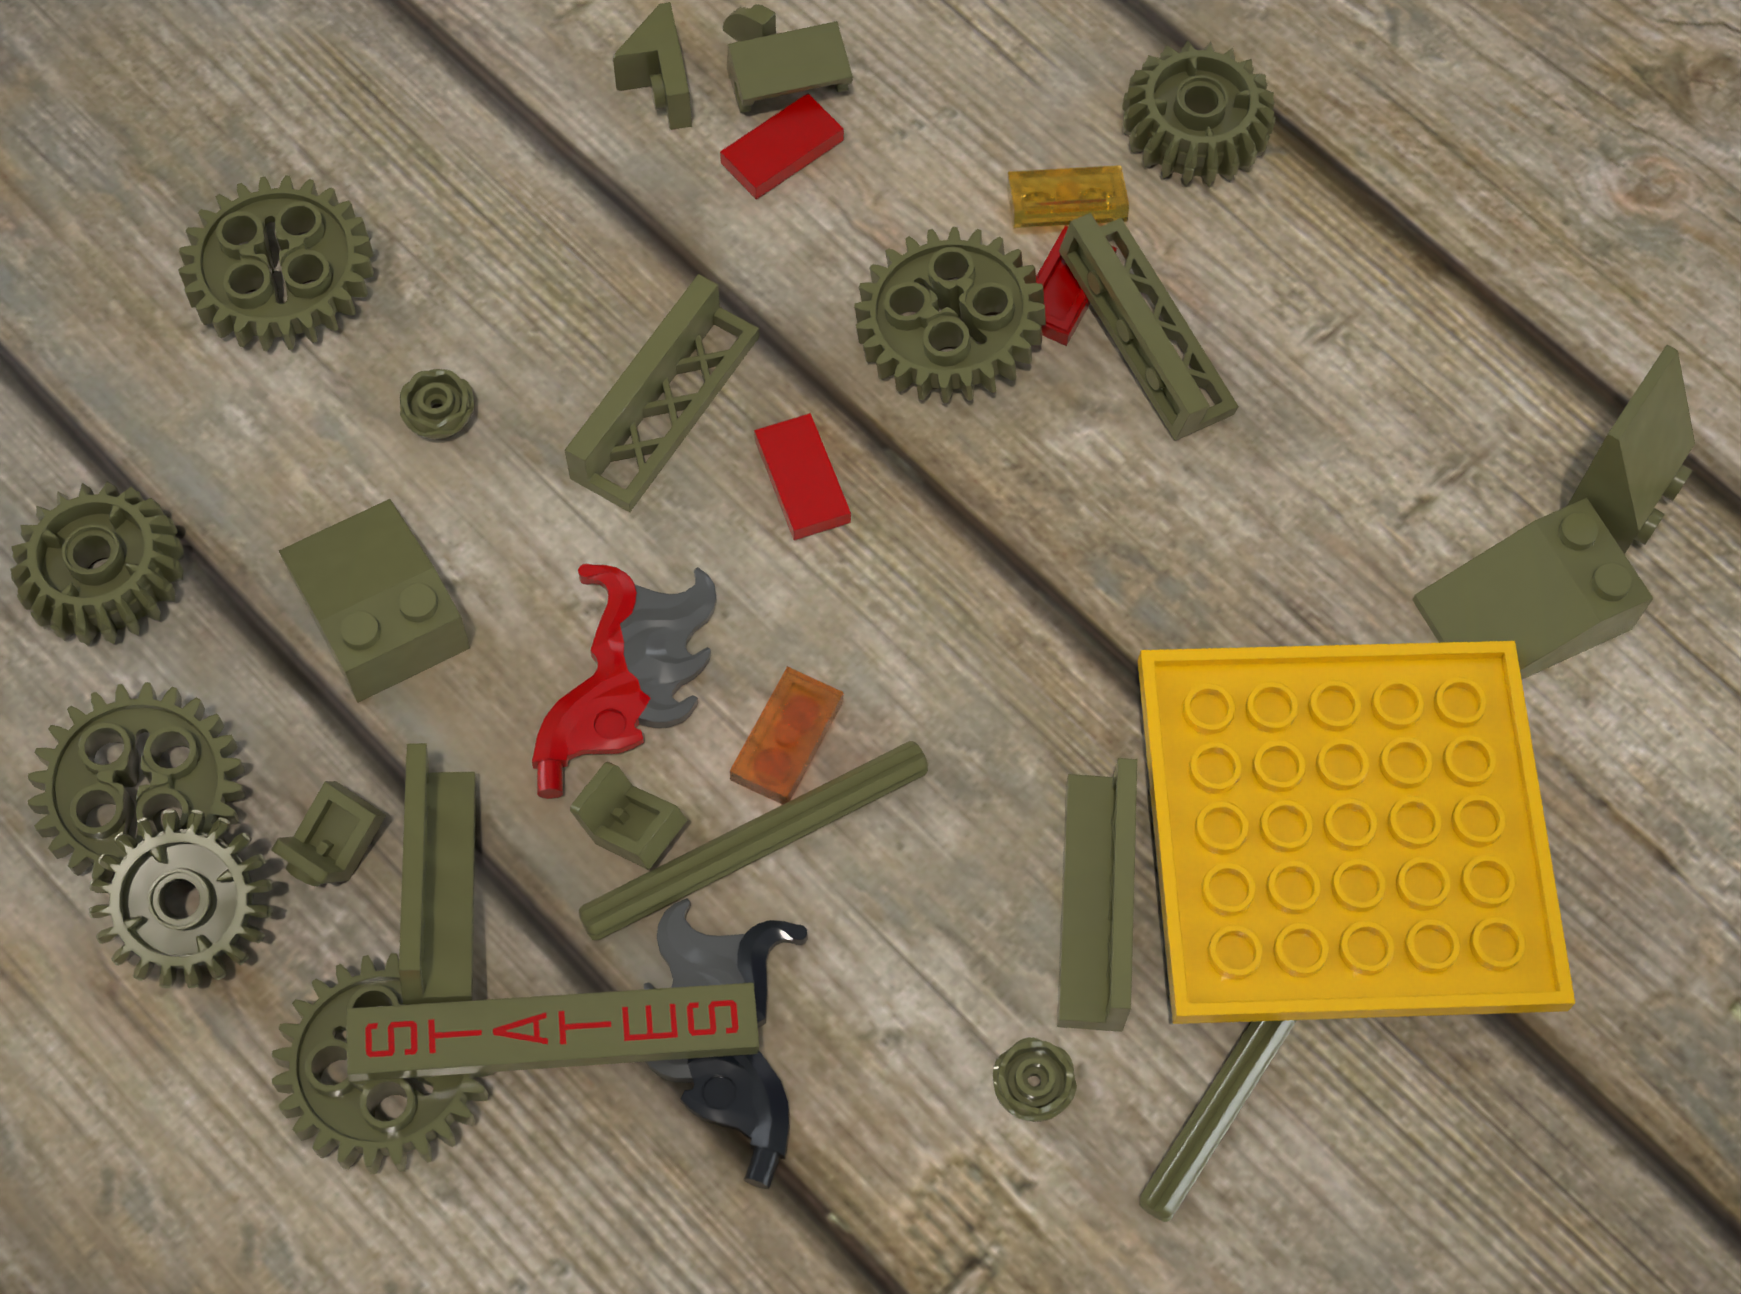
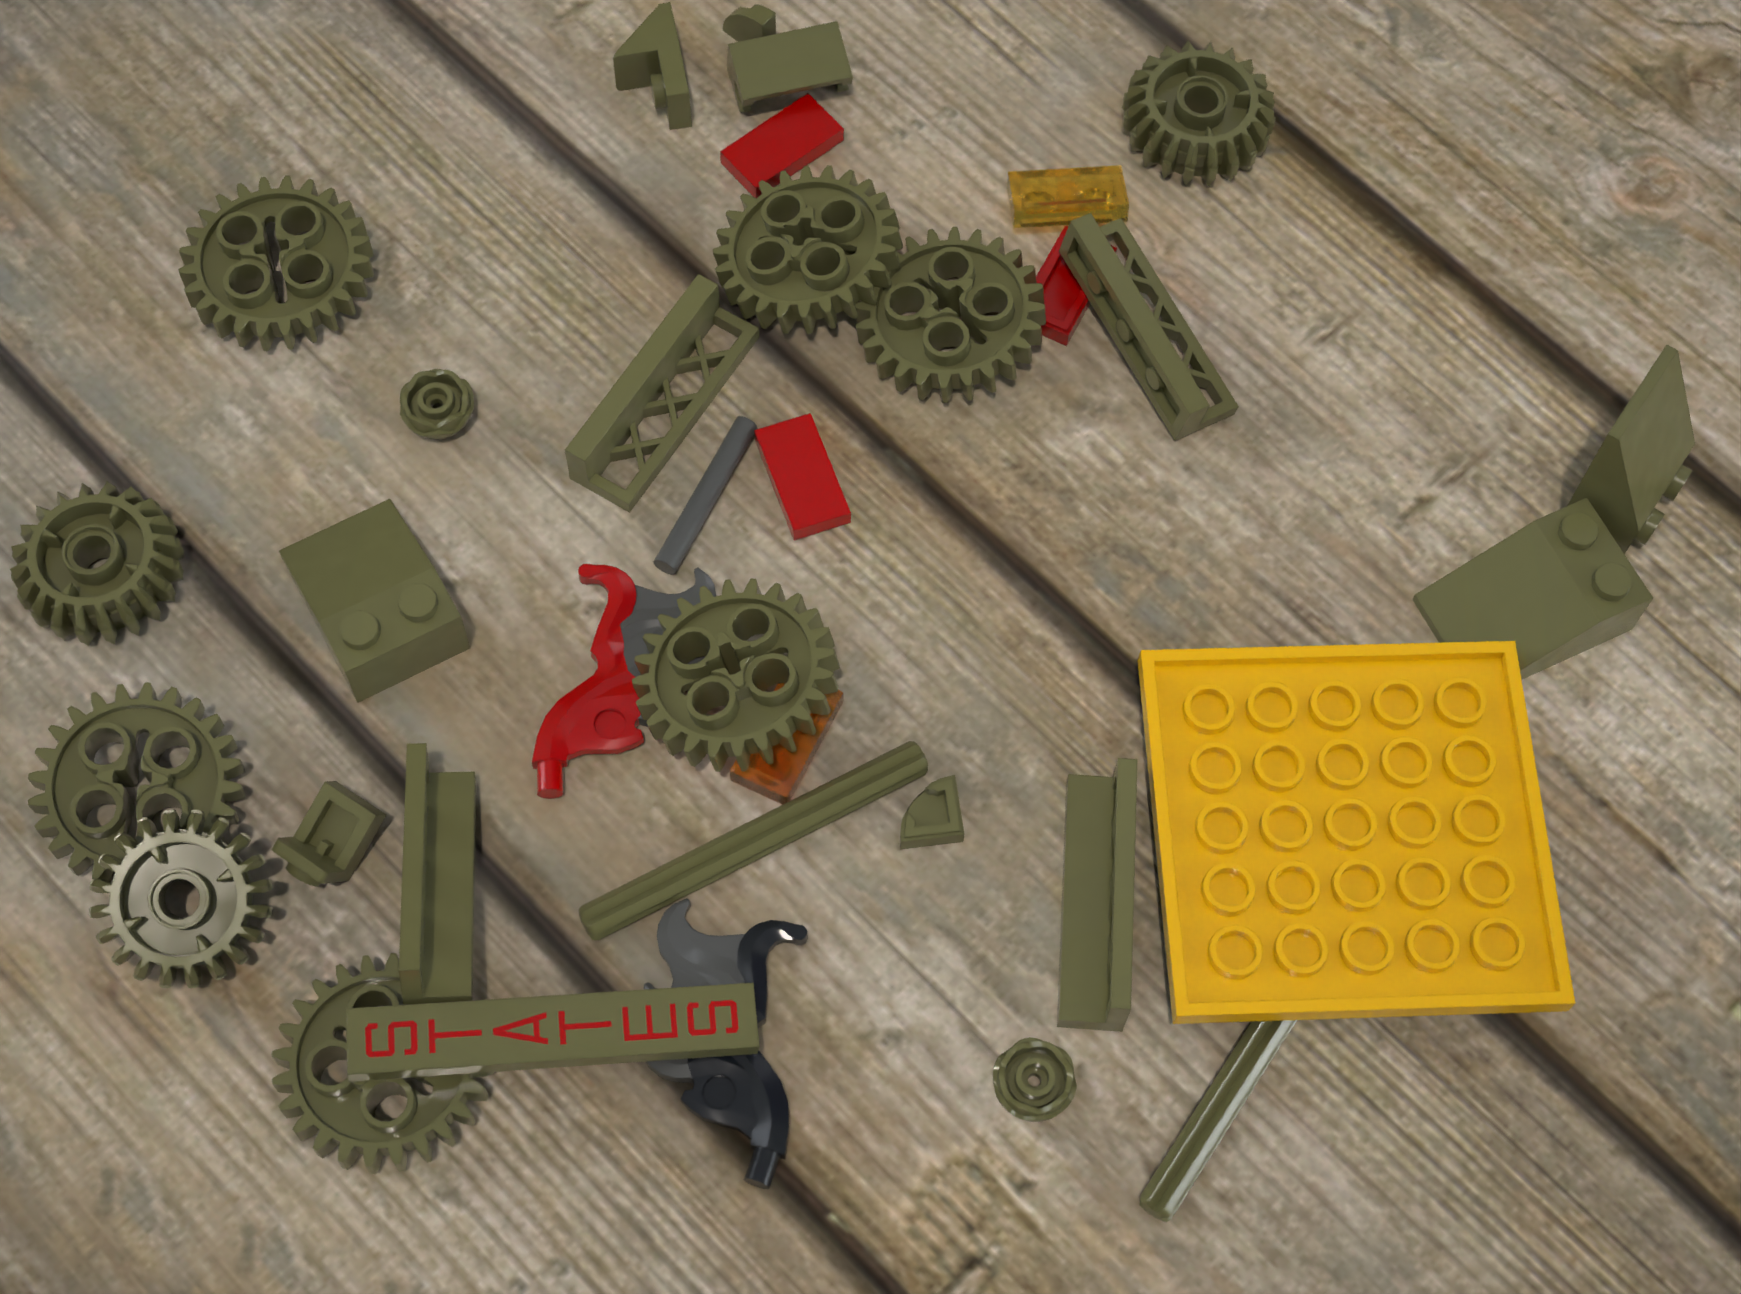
(626, 817): olive bracket -> none
(705, 495): none -> dark grey bar
(736, 675): none -> olive gear
(808, 249): none -> olive gear
(933, 816): none -> olive tile

